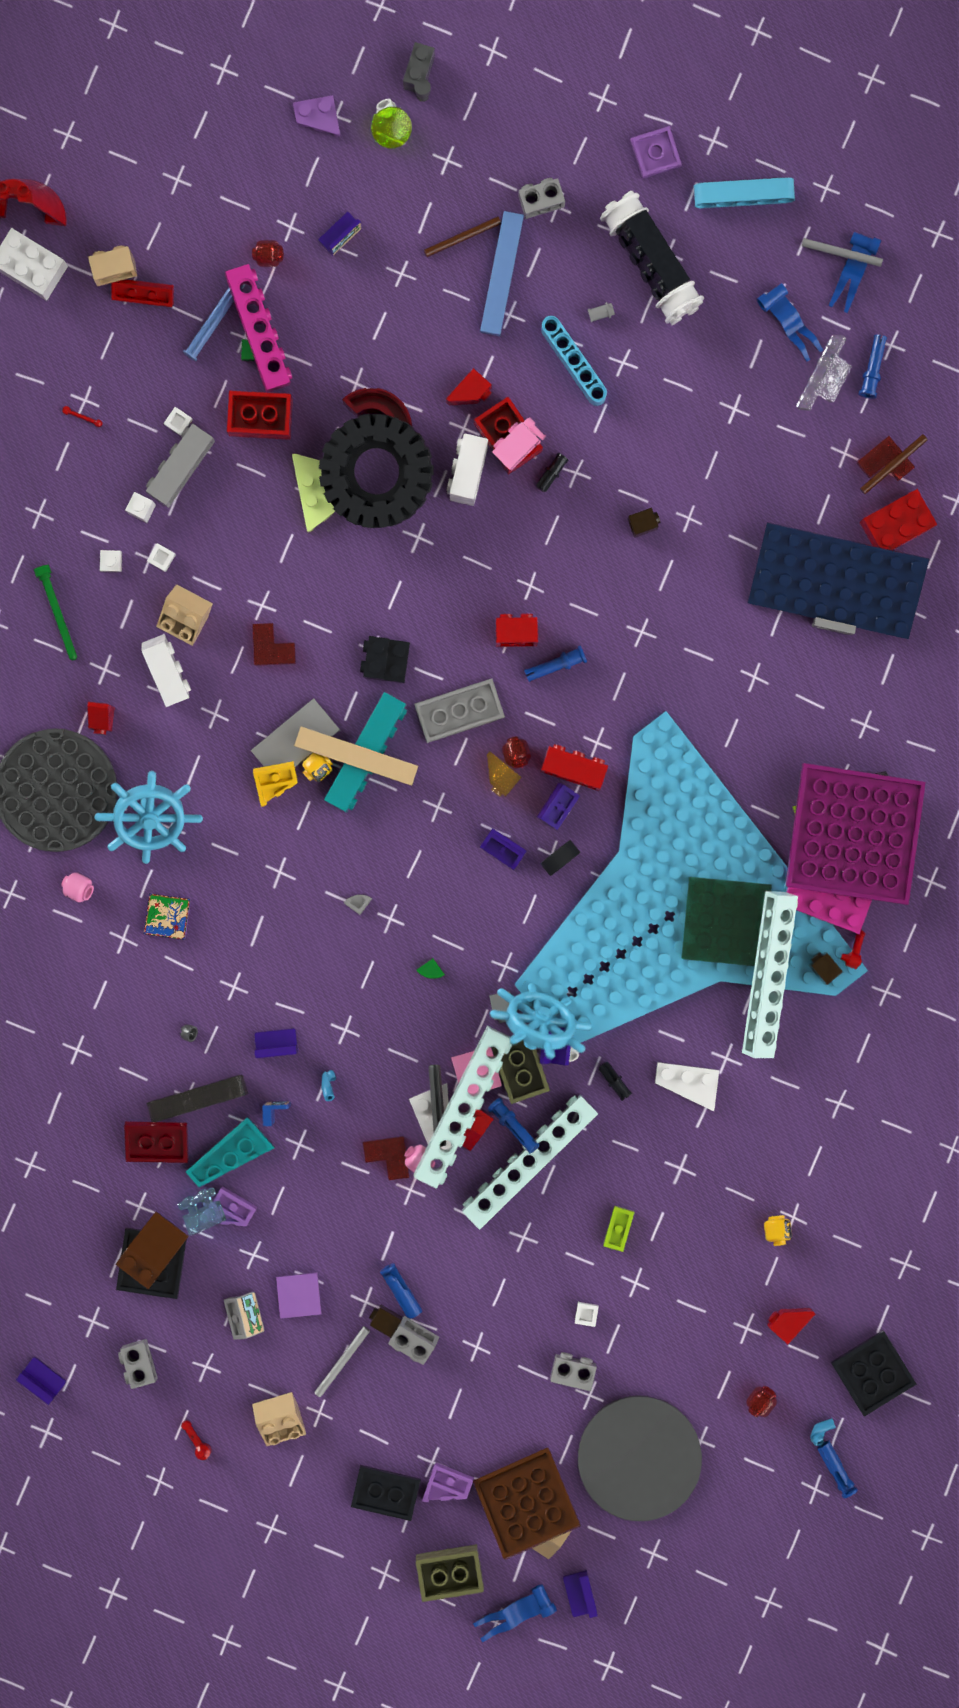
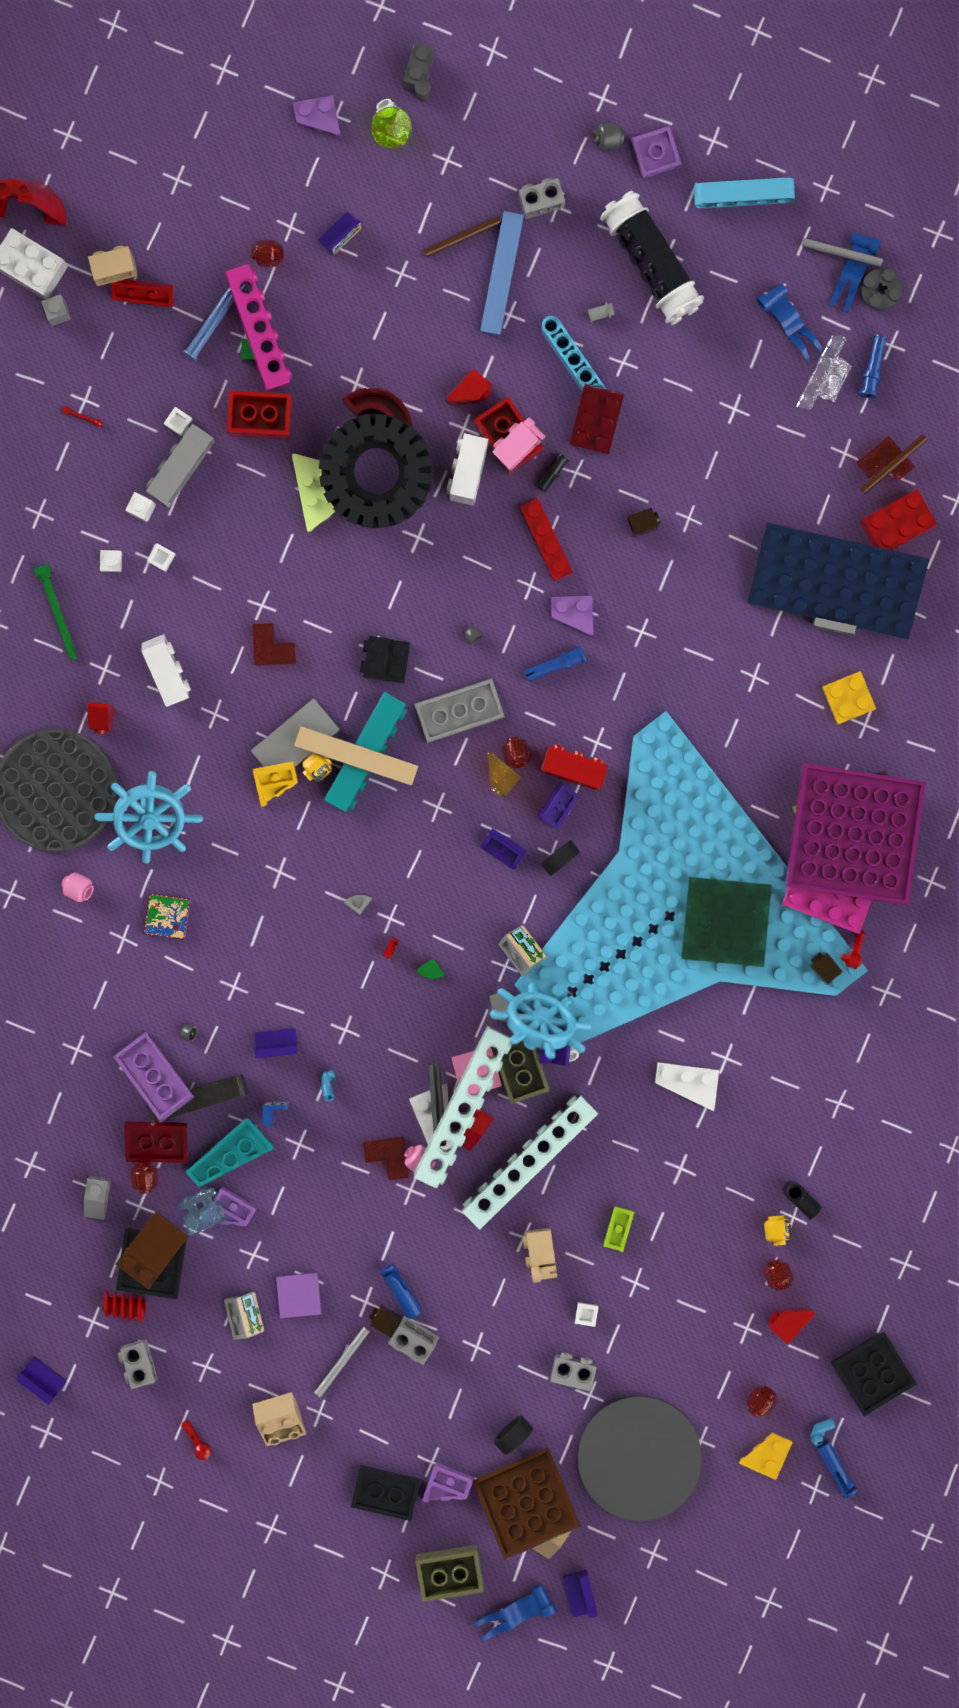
(56, 310): none -> light grey brick
(96, 1197): none -> light grey slope
(124, 1307): none -> red piece
(144, 1177): none -> clear red head
(153, 1076): none -> medium lavender tile
(184, 614): tan slope -> none
(391, 947): none -> red tile
(473, 634): none -> dark grey hinge
(508, 1119): blue pin -> none
(513, 1435): none -> black tyre
(516, 631): red brick -> none
(522, 950): none -> panel
(541, 1254): none -> tan hinge
(546, 539): none -> red plate
(574, 612): none -> medium lavender wing
(596, 418): none -> dark red plate
(608, 136): none -> dark grey head
(614, 1081): black axle -> none
(768, 1456): none -> yellow wing
(769, 974): light aqua brick -> none
(778, 1275): none -> clear red head
(802, 1200): none -> black piece
(848, 697): none -> yellow plate
(887, 279): none -> dark grey plate

